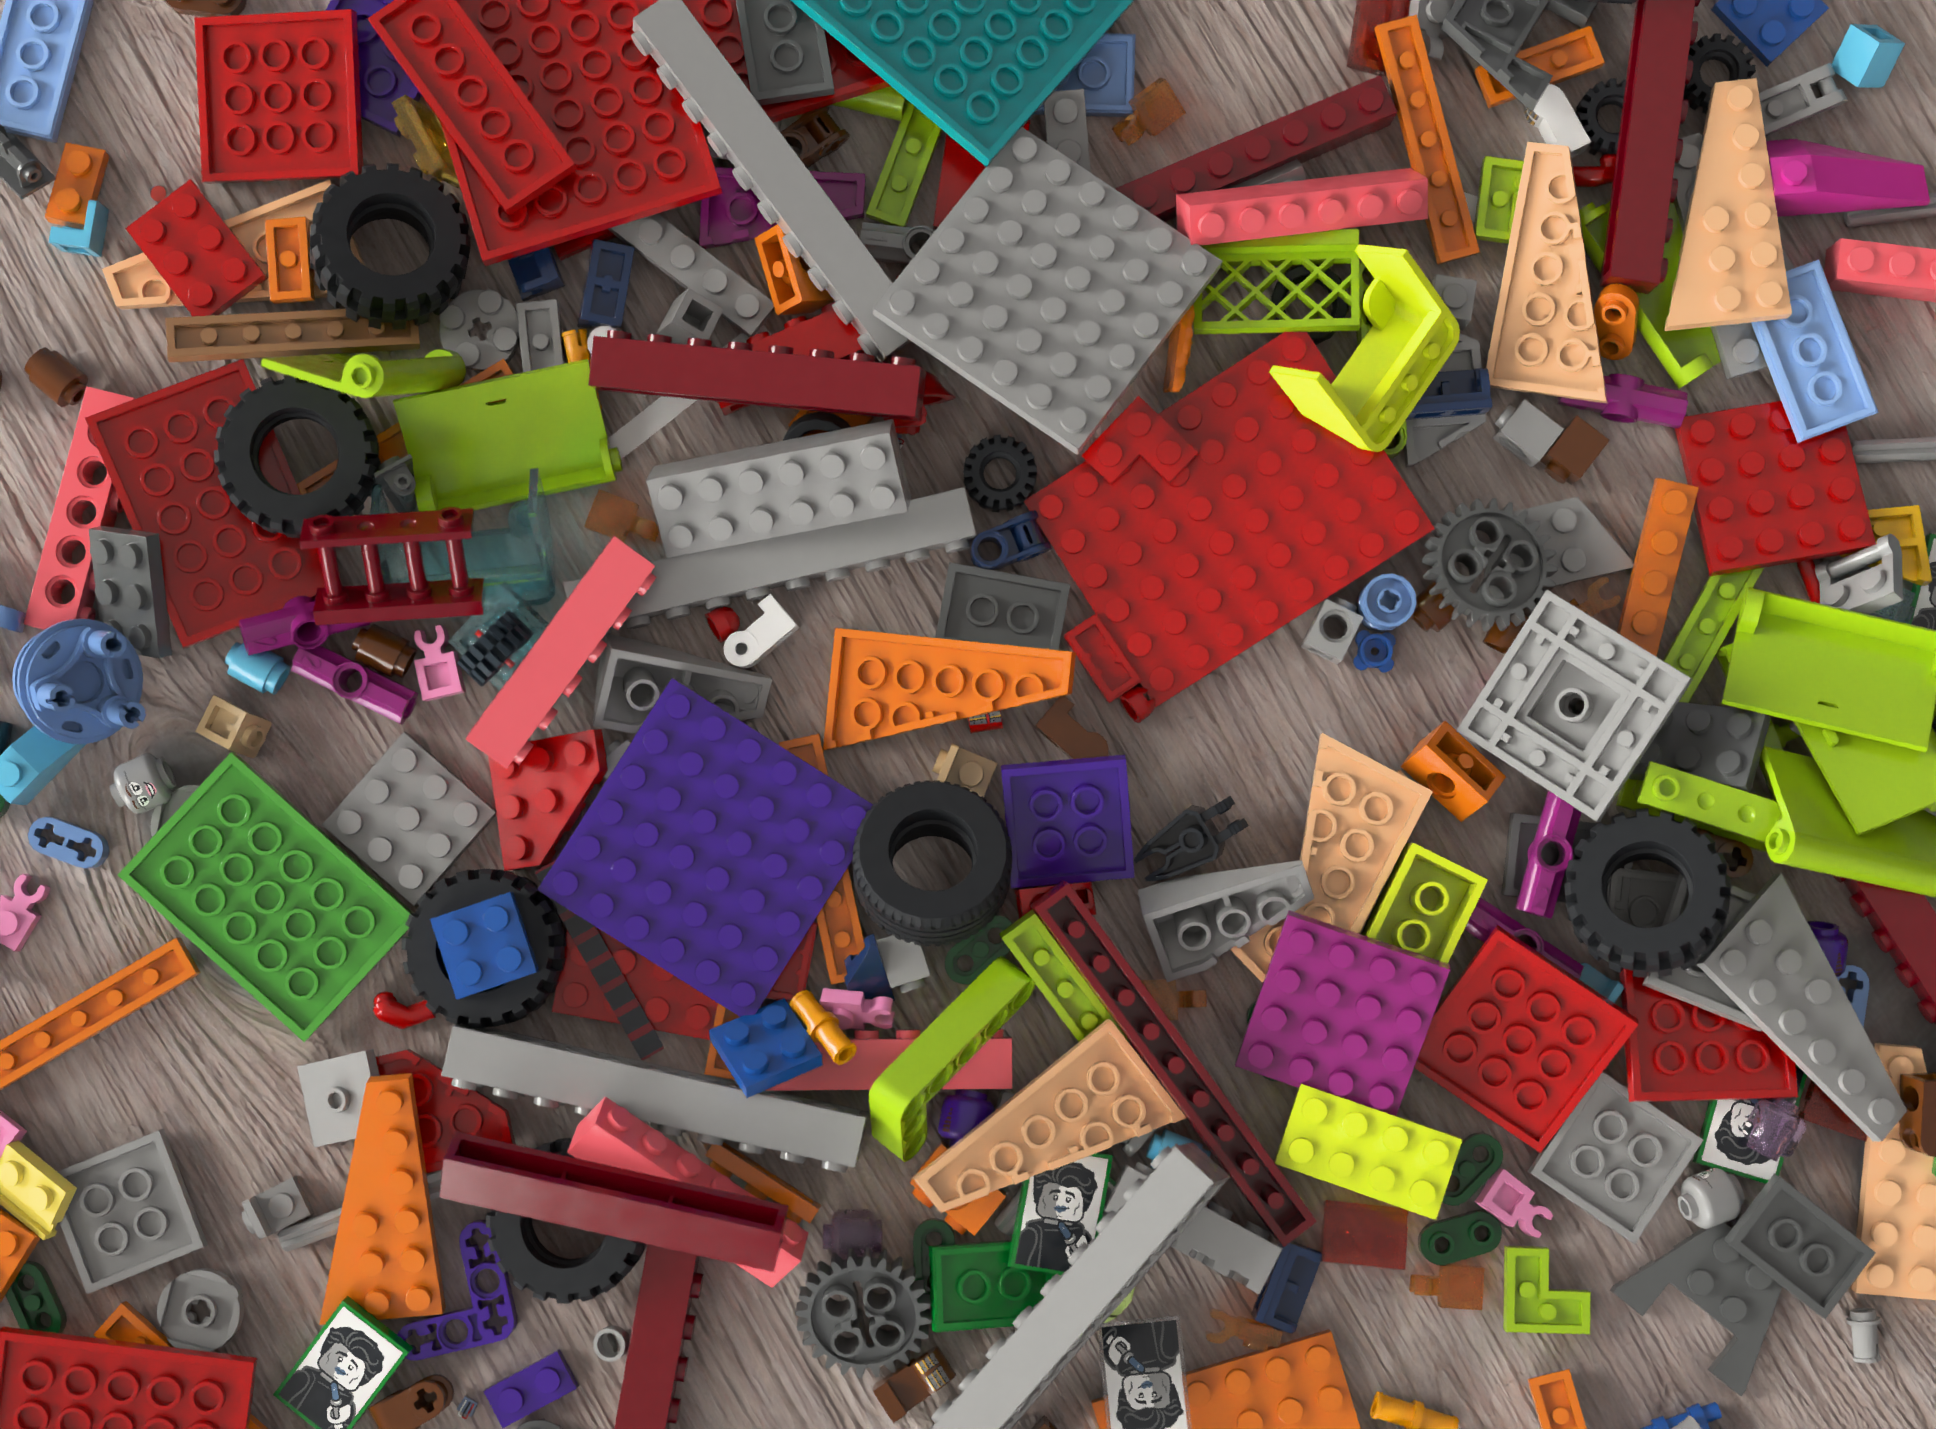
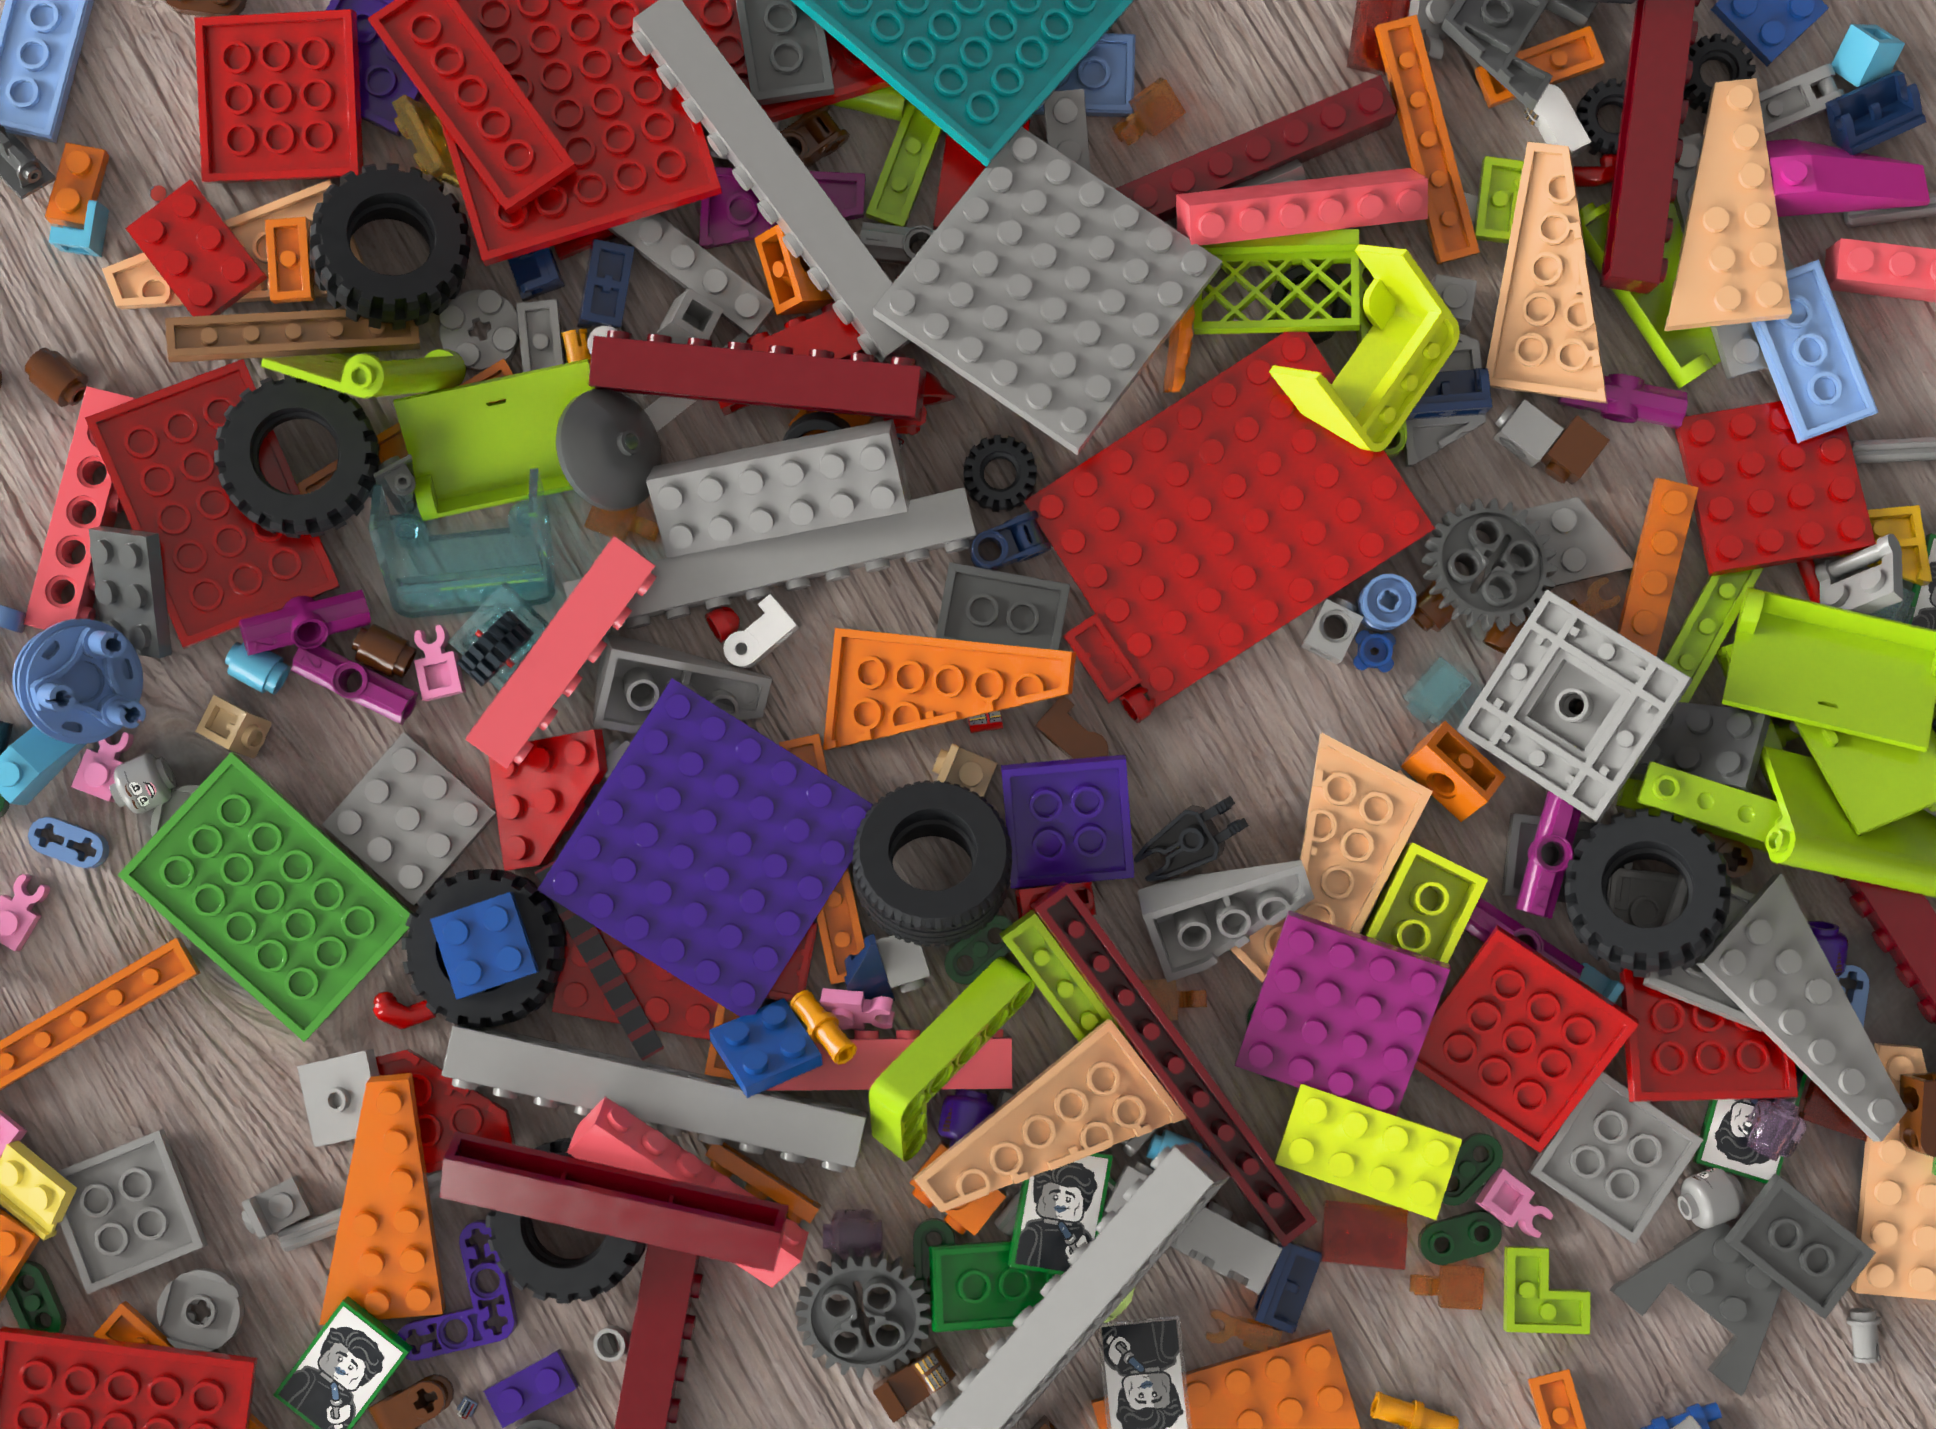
(98, 768): none -> bright pink plate
(393, 601): dark red fence -> none
(594, 449): none -> dark grey dish
(1135, 434): red plate -> none
(1435, 691): none -> clear light blue brick
(1616, 325): orange plate -> none
(1874, 113): none -> dark blue hinge

